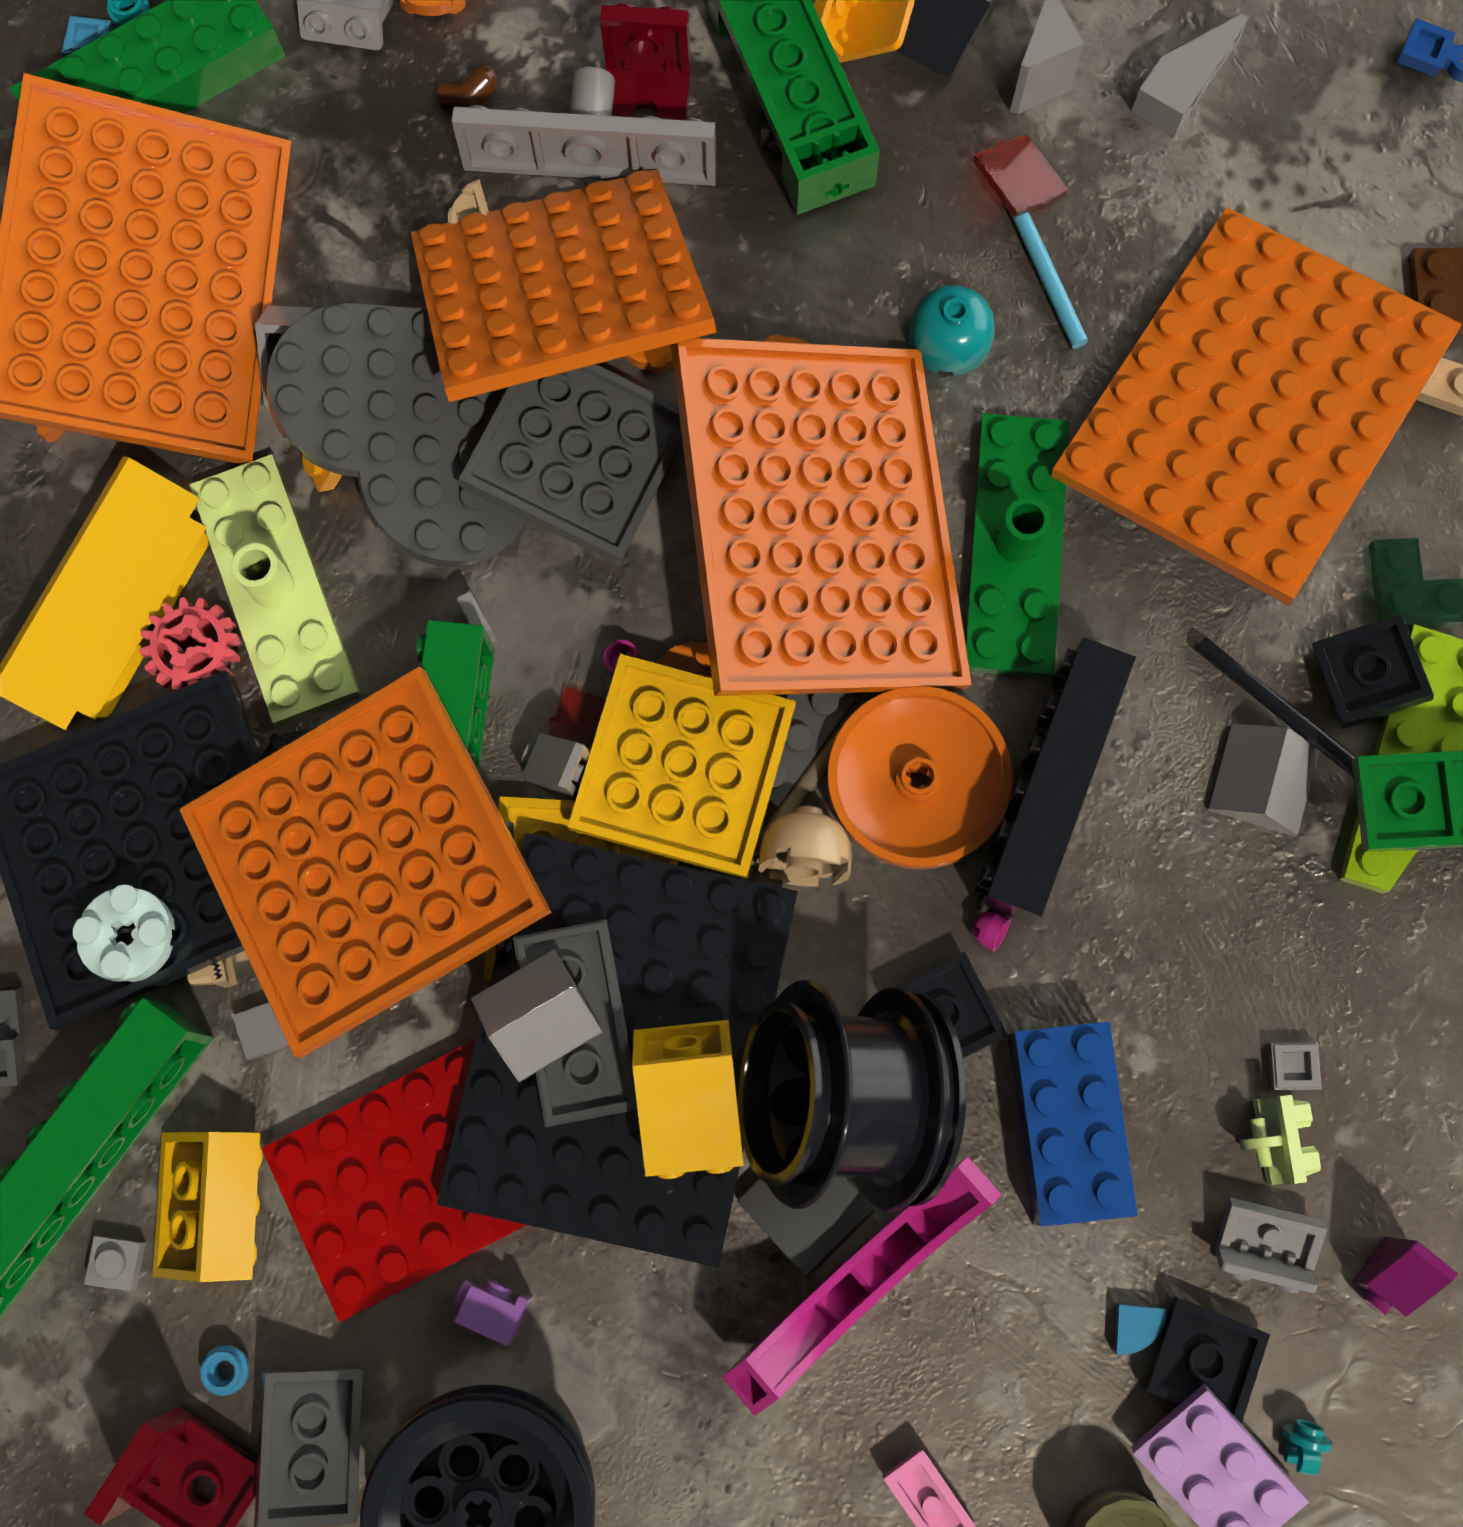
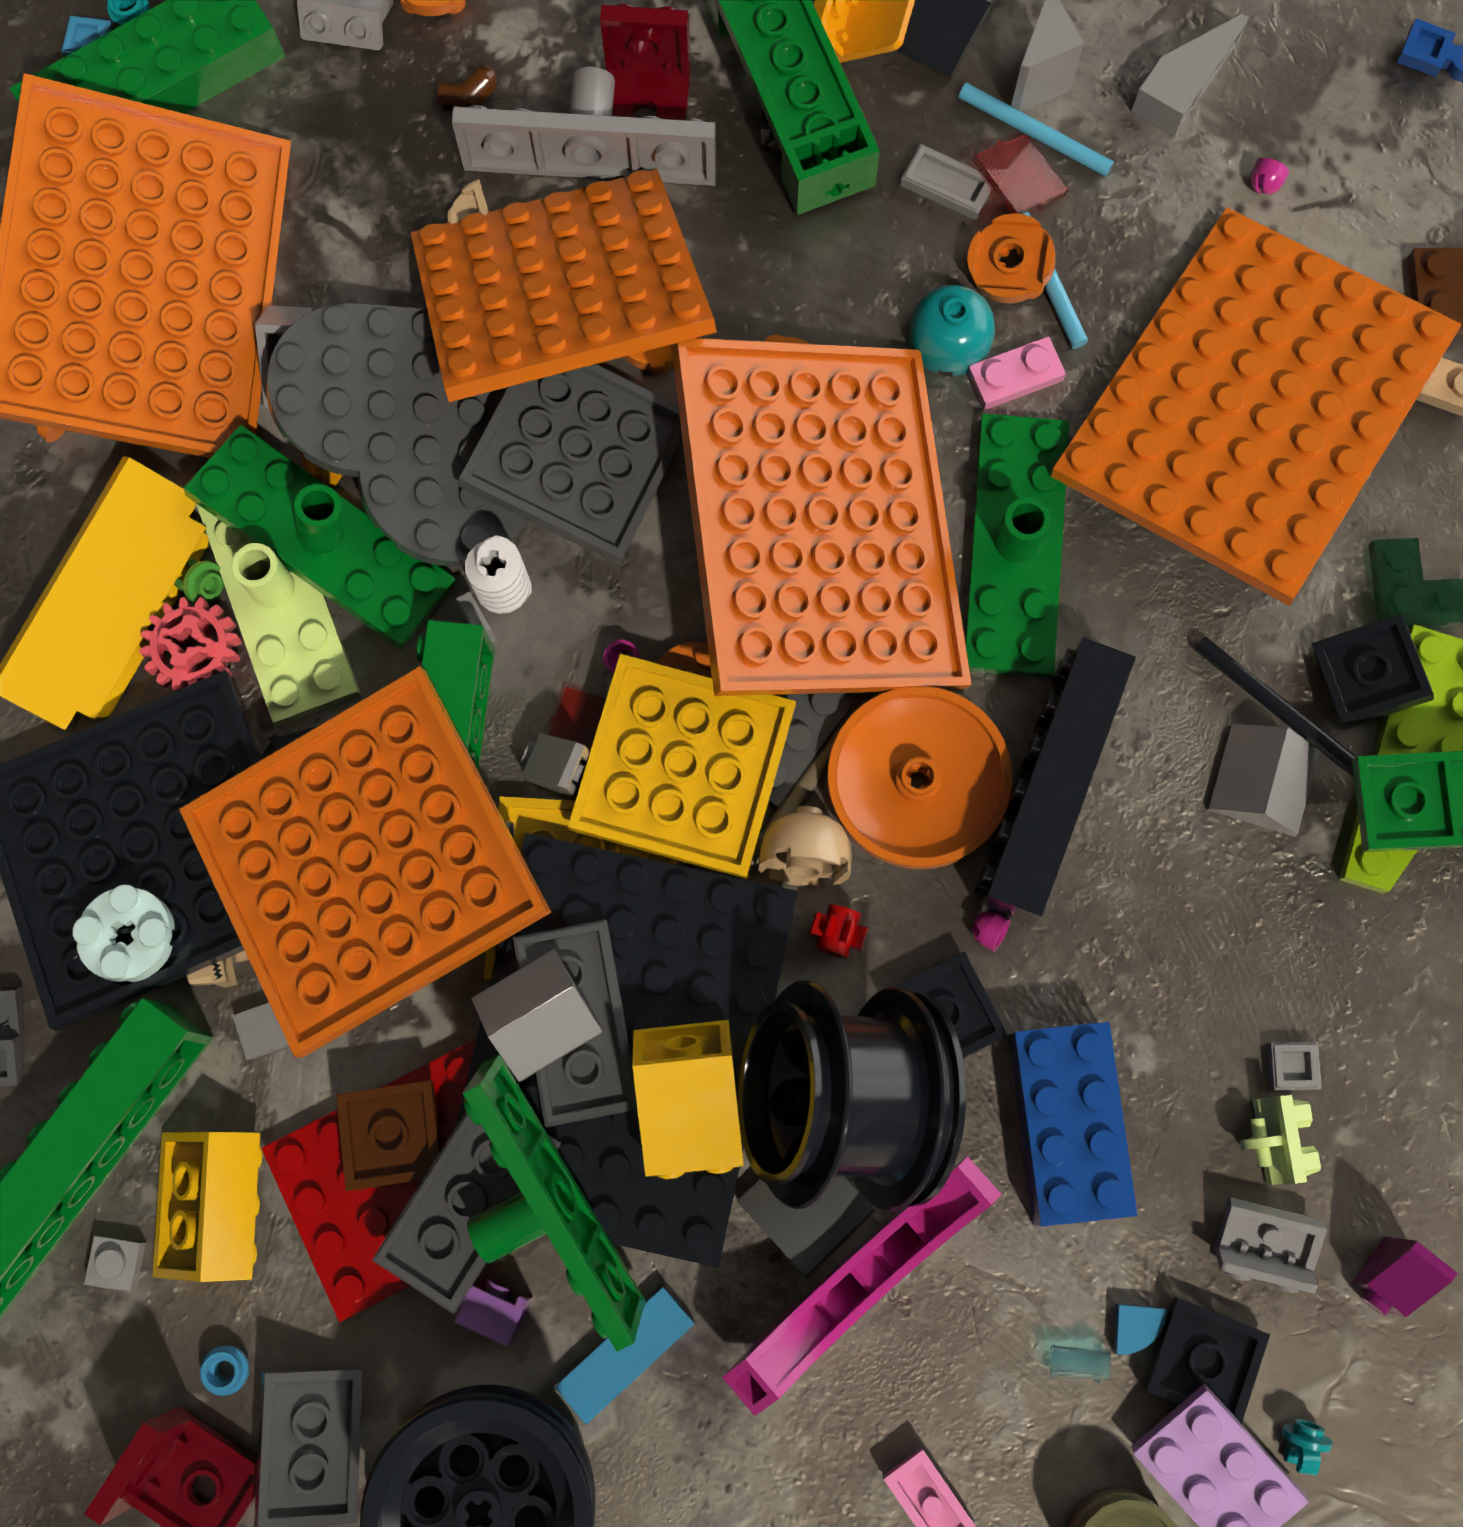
(201, 581): none -> bright green plate
(318, 536): none -> green plate
(388, 1134): none -> reddish brown plate
(431, 1237): none -> dark grey tile
(498, 575): none -> white piece
(547, 1205): none -> green plate
(609, 1372): none -> dark azure tile
(838, 931): none -> red gear
(947, 182): none -> light grey tile
(996, 241): none -> orange plate
(1016, 373): none -> bright pink plate
(1036, 129): none -> medium azure bar
(1080, 1363): none -> clear light blue pin
(1268, 176): none -> dark pink hinge

